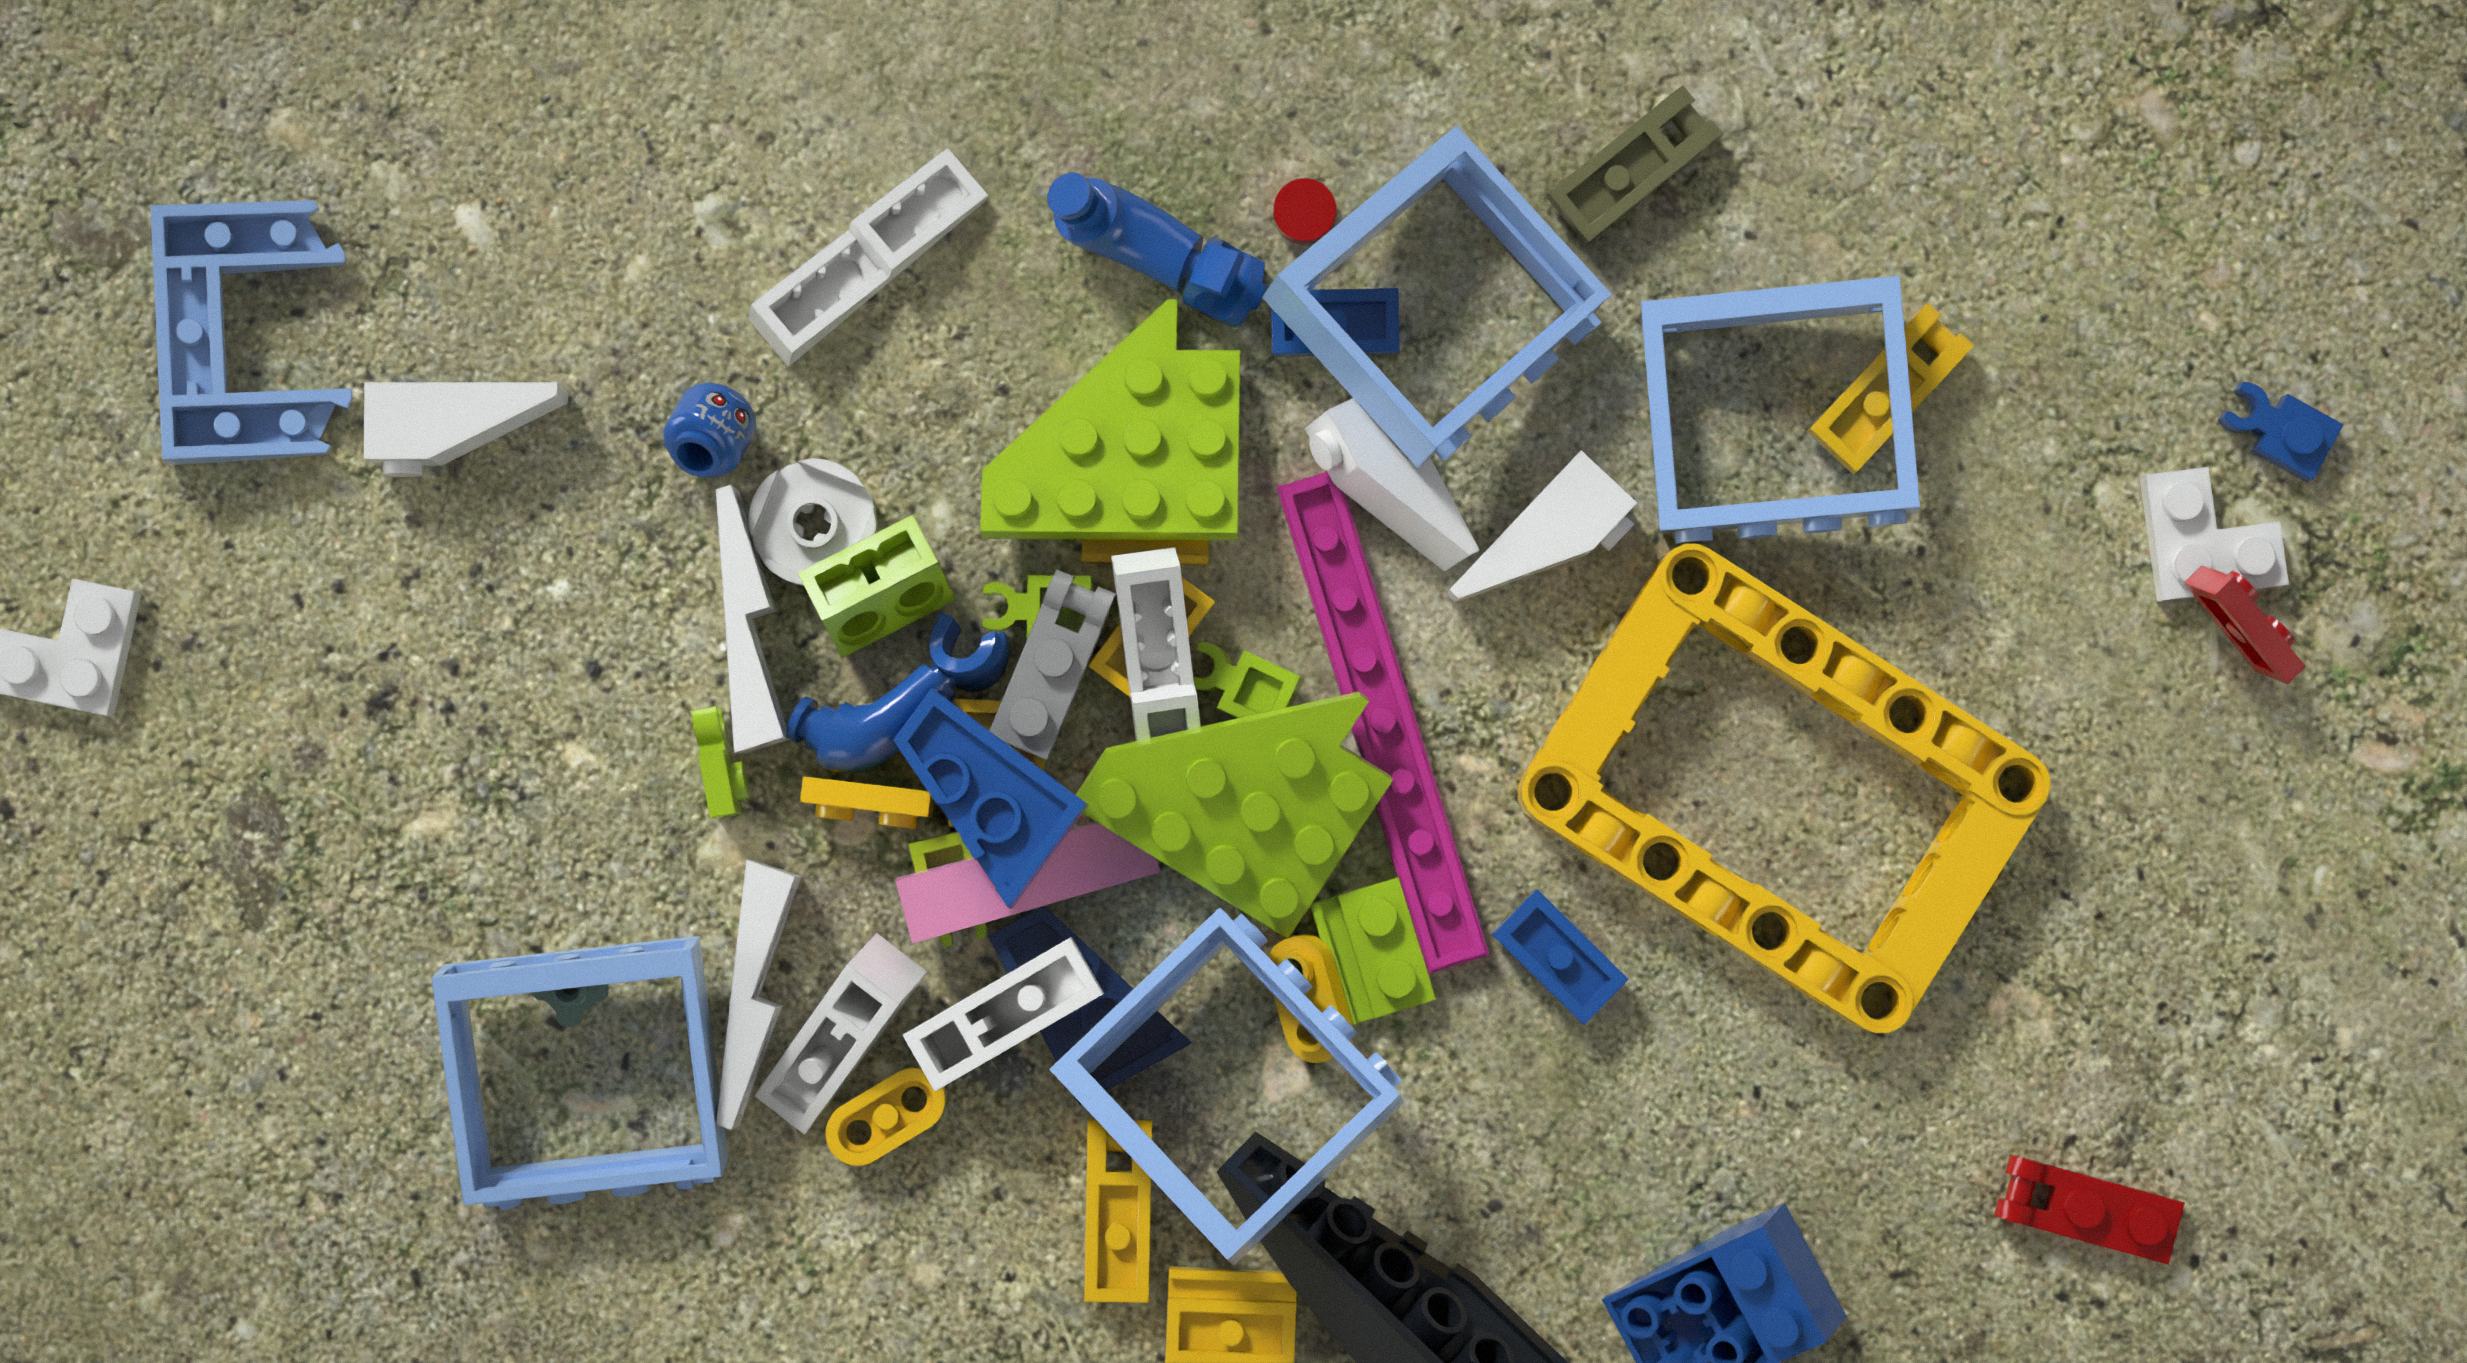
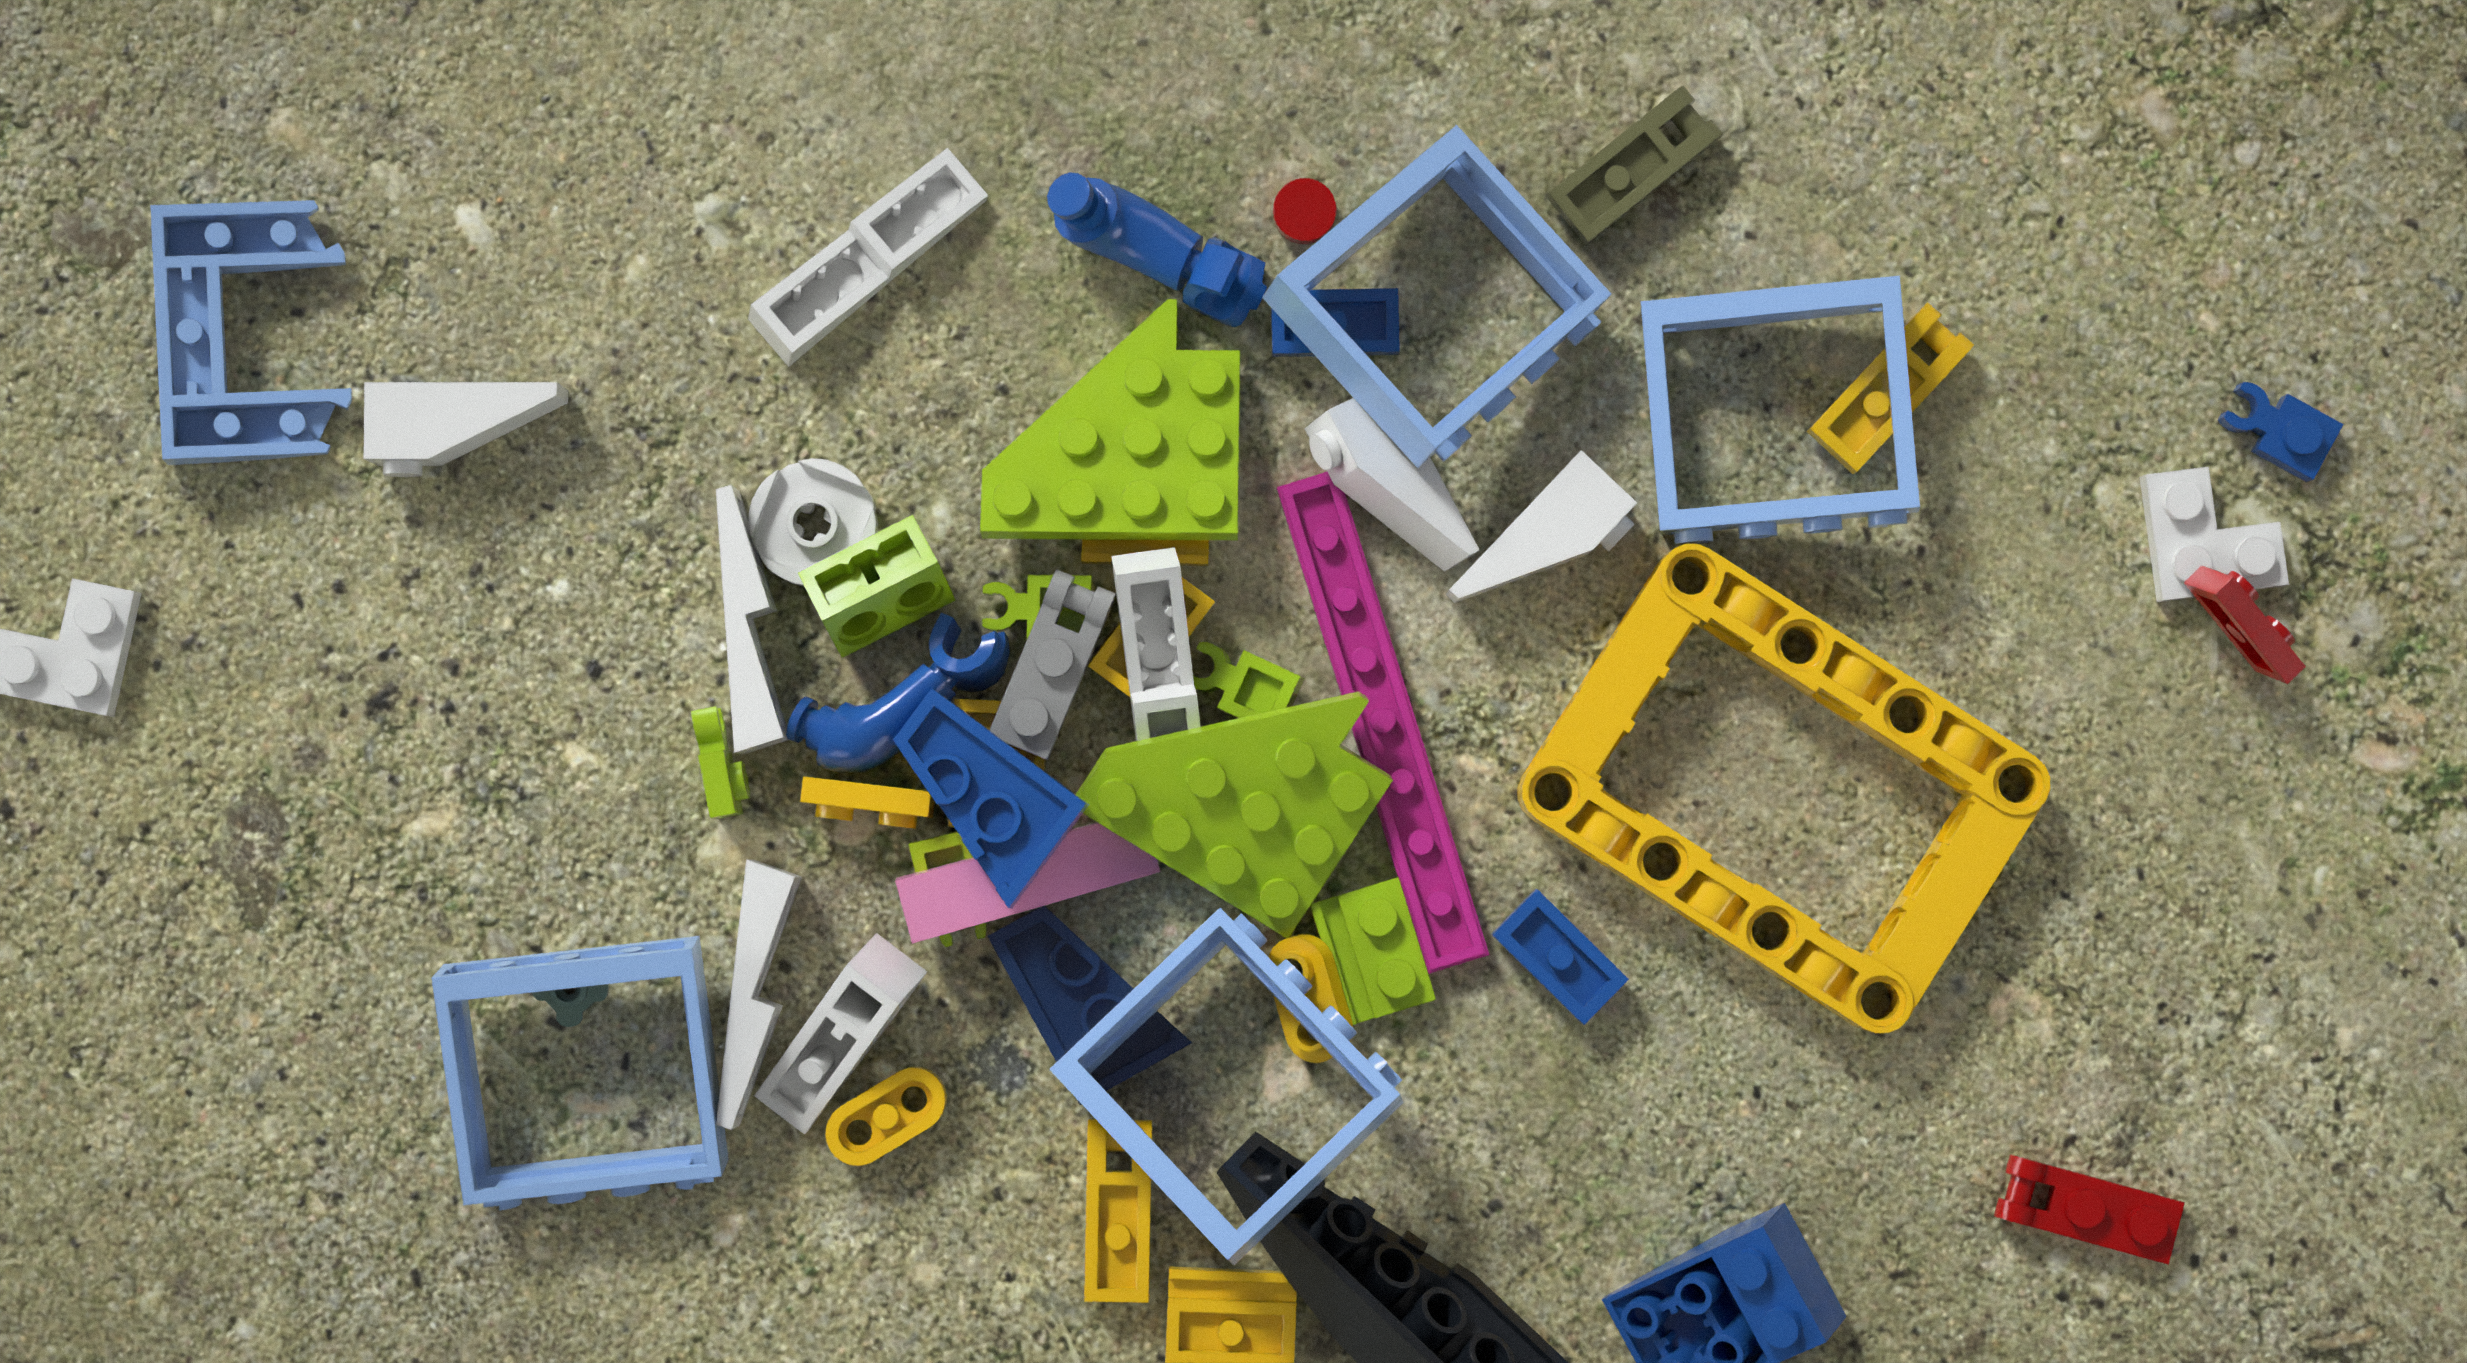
(709, 430): blue head -> none
(1003, 1014): white slope -> none

